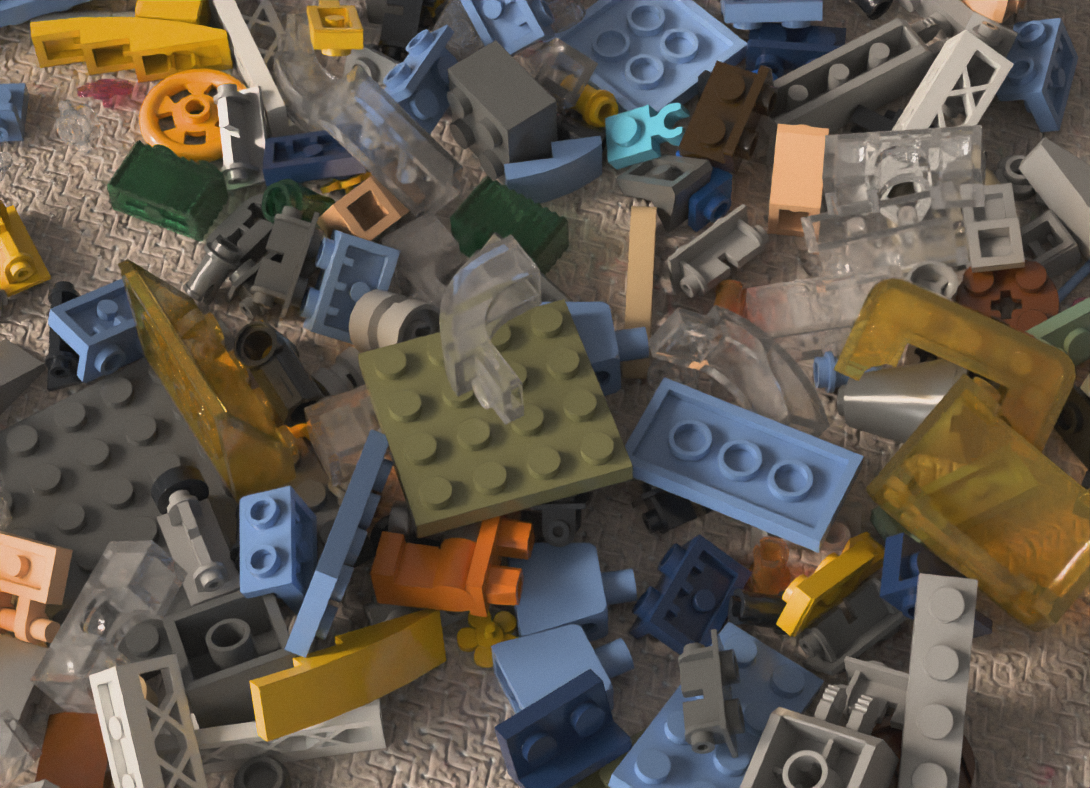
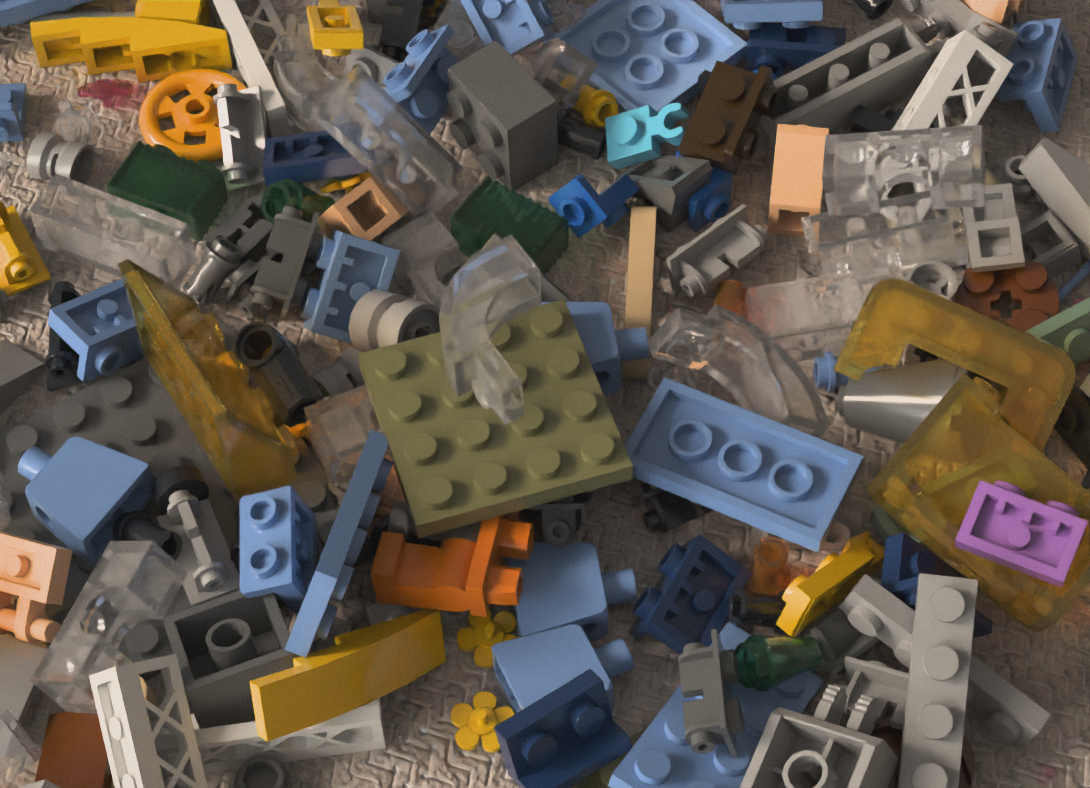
(53, 155): none -> light grey wheel
(84, 492): none -> medium blue torso
(109, 230): none -> clear brick
(139, 527): none -> black pin
(479, 722): none -> yellow plant
(570, 168): medium blue slope -> none
(587, 208): none -> blue bracket
(775, 659): none -> clear green cone
(1003, 706): none -> light grey plate
(1022, 532): none -> medium lavender bracket

